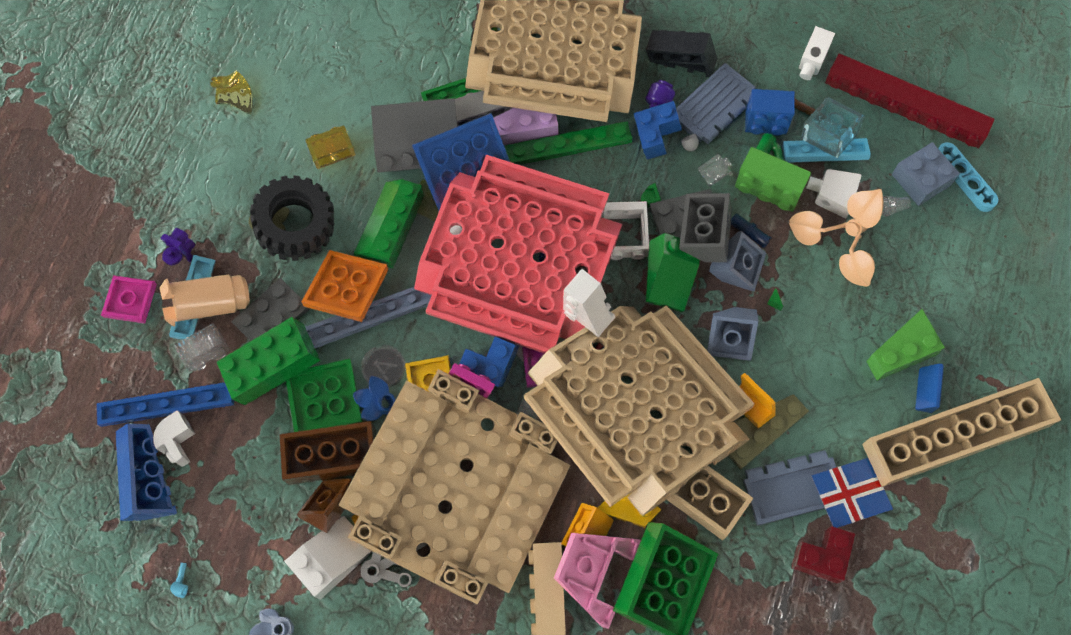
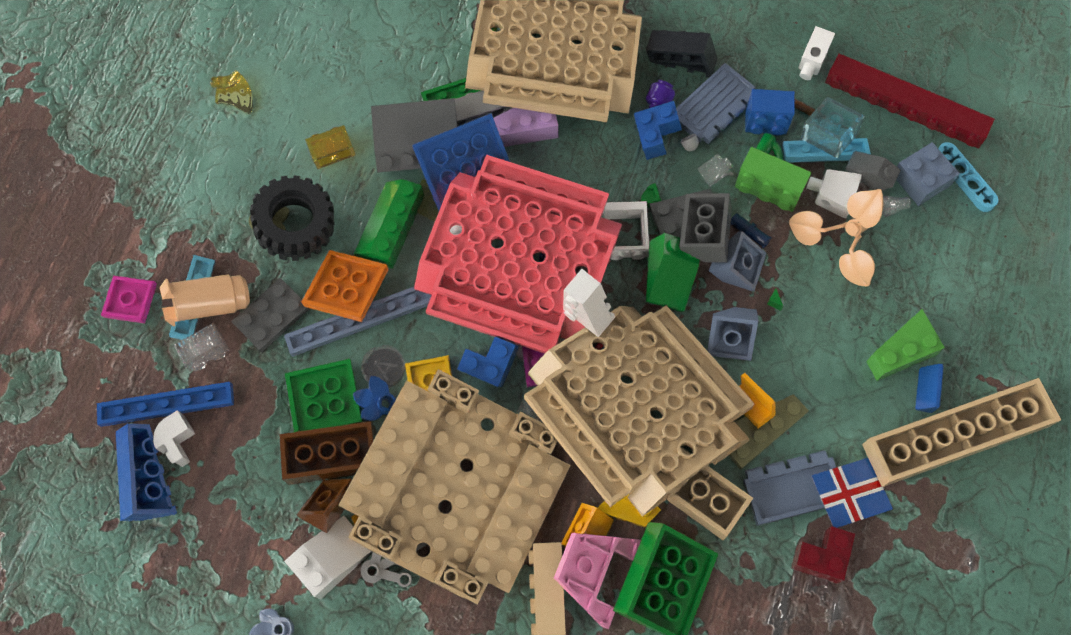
(177, 588): medium azure hand -> none
(178, 246): dark purple hips -> none
(268, 361): green brick -> none
(479, 382): dark pink plate -> none
(569, 143): green plate -> none
(875, 170): none -> dark grey slope

